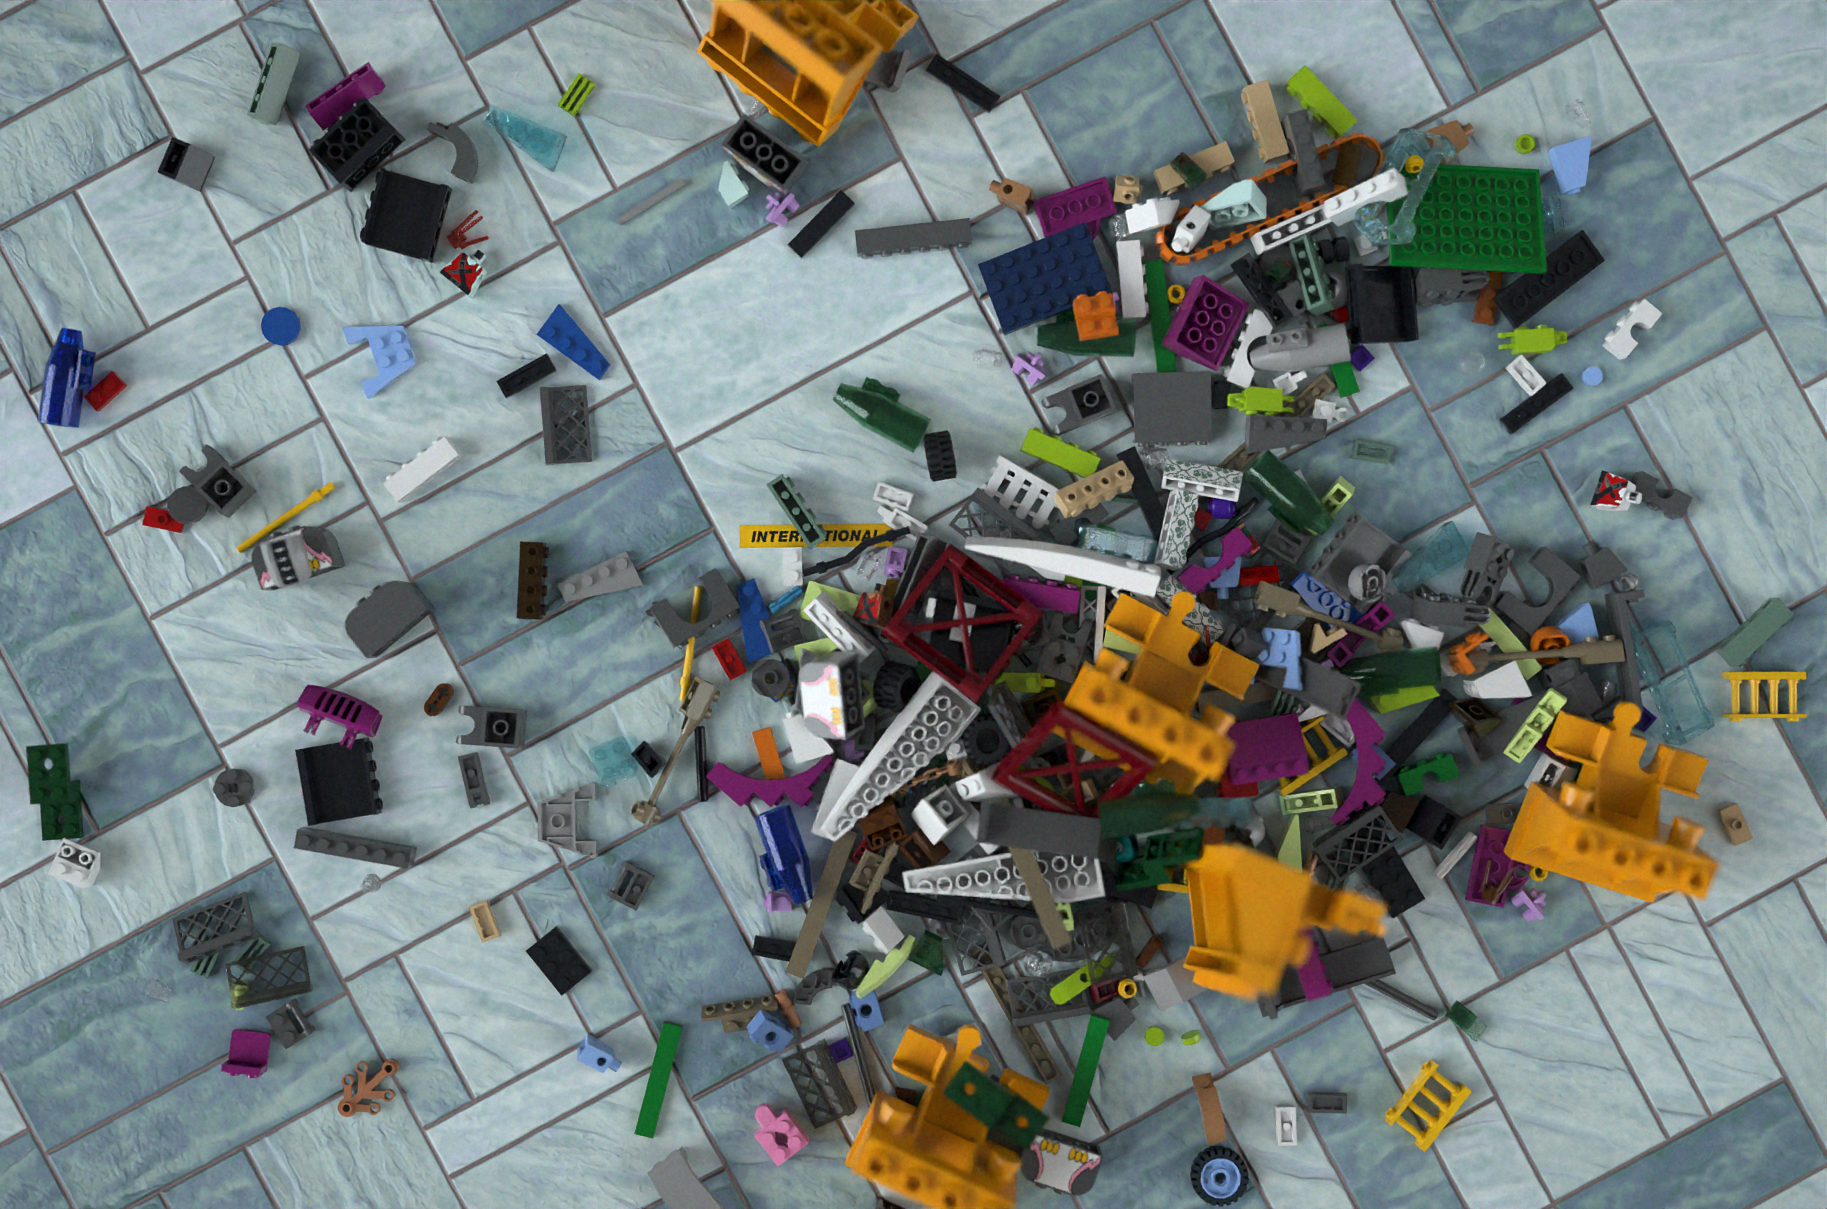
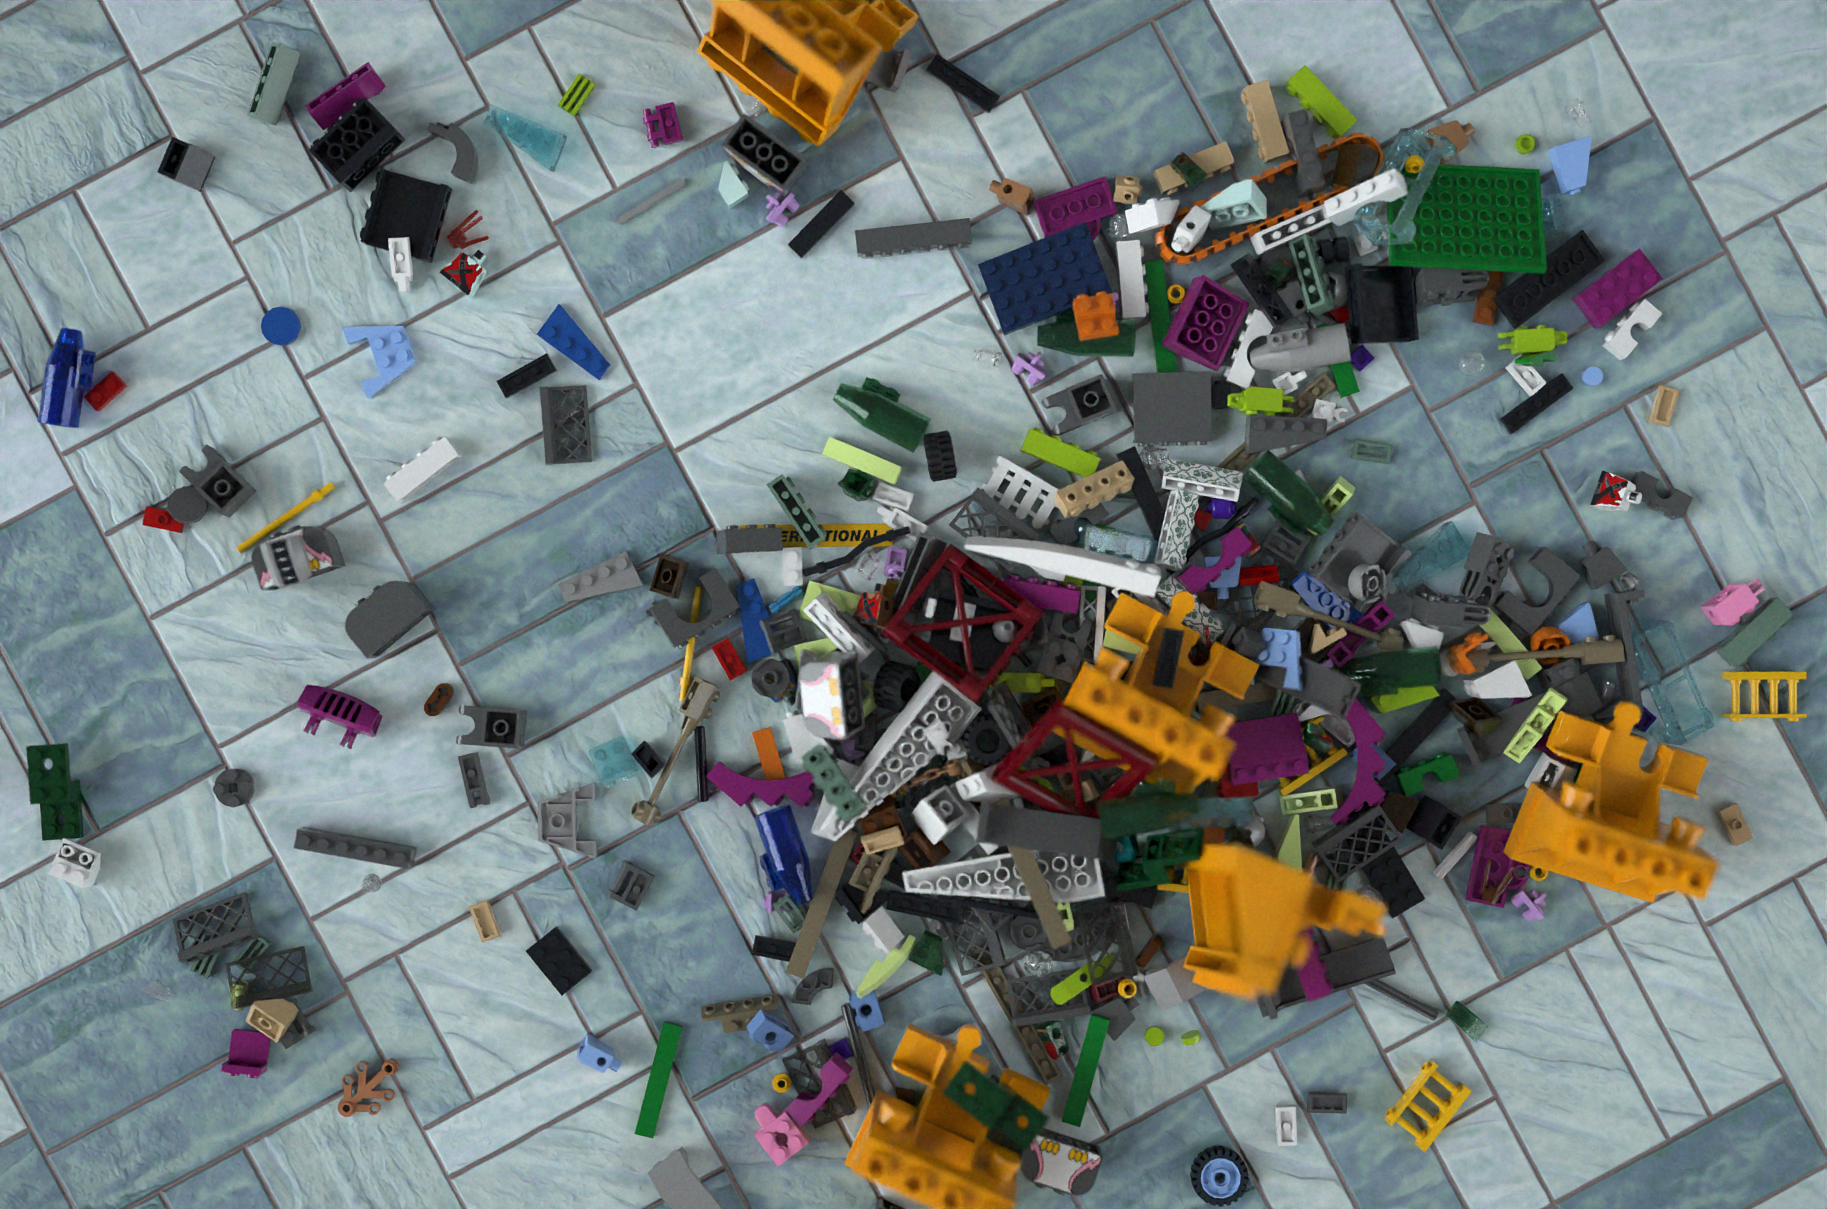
(272, 1017): none -> tan slope
(339, 781): black panel -> none
(401, 262): none -> white hinge
(532, 580): dark brown brick -> none
(668, 124): none -> magenta plate
(669, 576): none -> dark brown slope
(749, 539): none -> dark grey wedge
(781, 1076): none -> yellow plate
(782, 902): none -> sand green tile
(788, 1008): nougat pin -> none
(832, 1074): none -> magenta arch
(834, 783): none -> sand green brick
(852, 971): black cylinder -> none
(857, 485): none -> dark green hand
(862, 460): none -> yellowish green slope
(882, 840): none -> tan tile
(937, 736): none -> white plate
(1006, 630): none -> light grey brick
(1053, 1038): none -> clear green leg
(1168, 657): none -> black plate
(1210, 1109): medium nougat arch -> none
(1315, 739): none -> clear green leg
(1535, 359): none -> green slope
(1617, 288): none -> magenta brick
(1663, 406): none -> tan tile
(1733, 602): none -> bright pink brick

